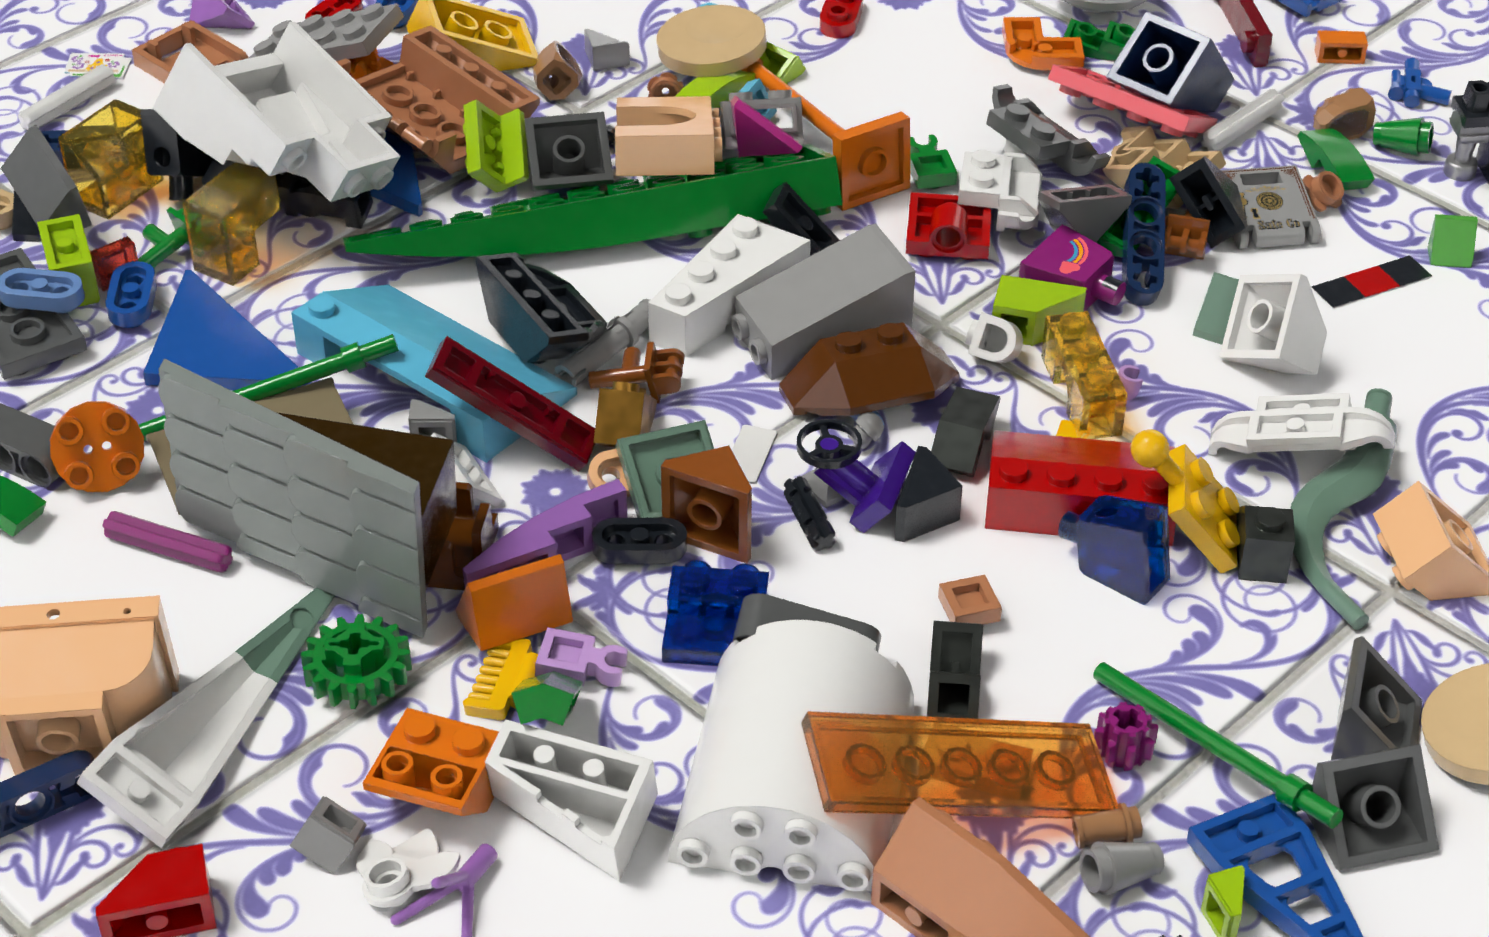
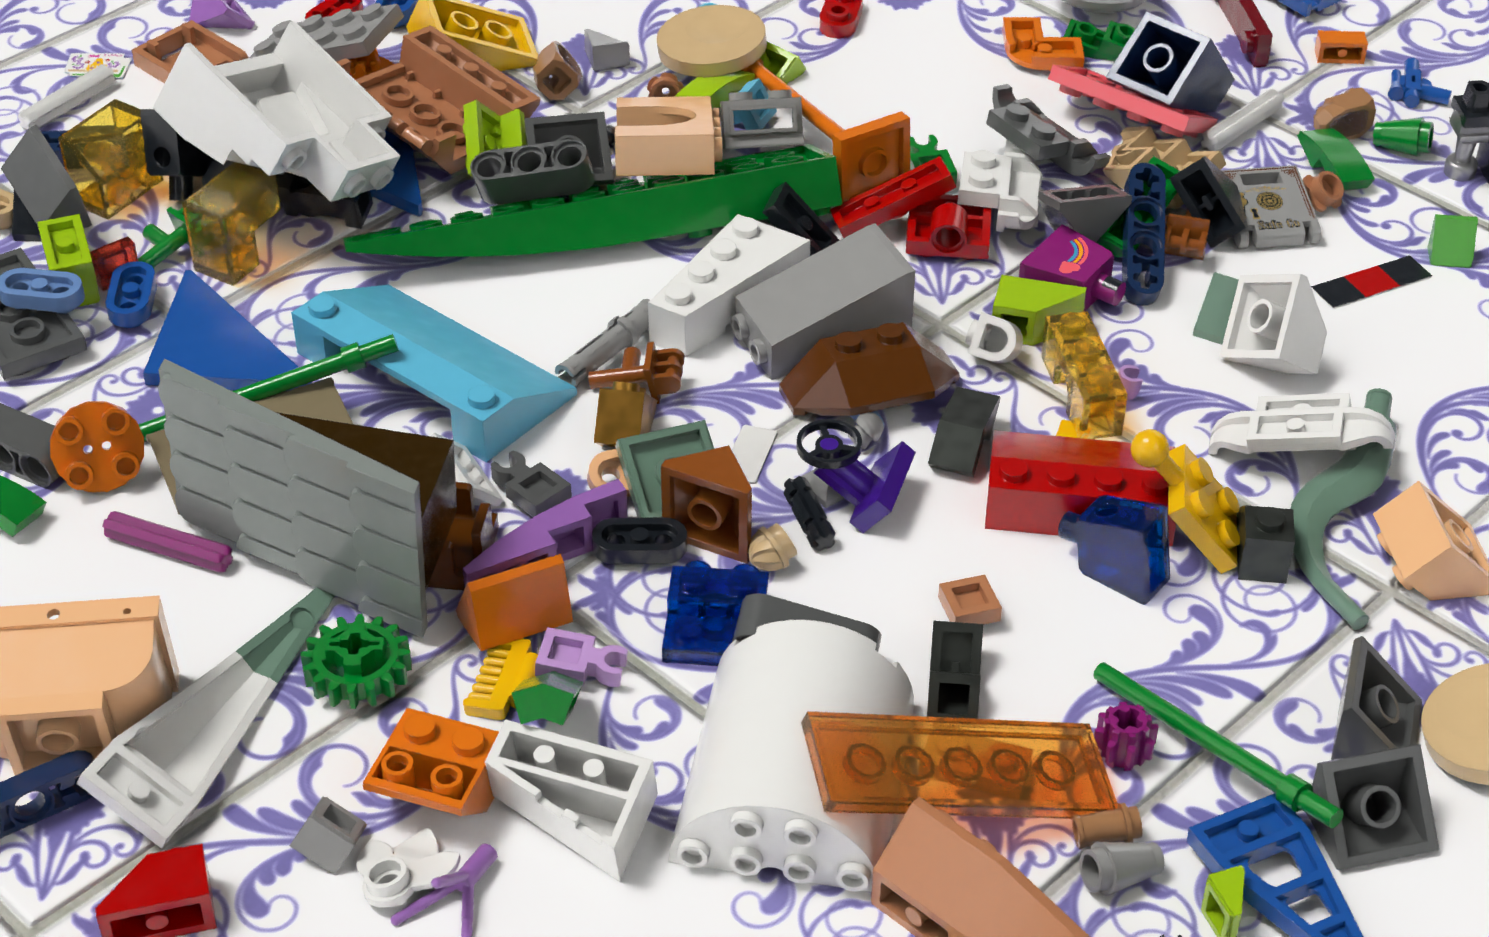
(428, 419): light grey slope -> none
(512, 403): dark red plate -> none
(531, 488): none -> dark grey plate
(532, 171): none -> dark grey beam
(535, 309): black wedge -> none
(759, 135): dark pink slope -> none
(771, 548): none -> tan plate
(894, 197): none -> red plate
(928, 498): black slope -> none

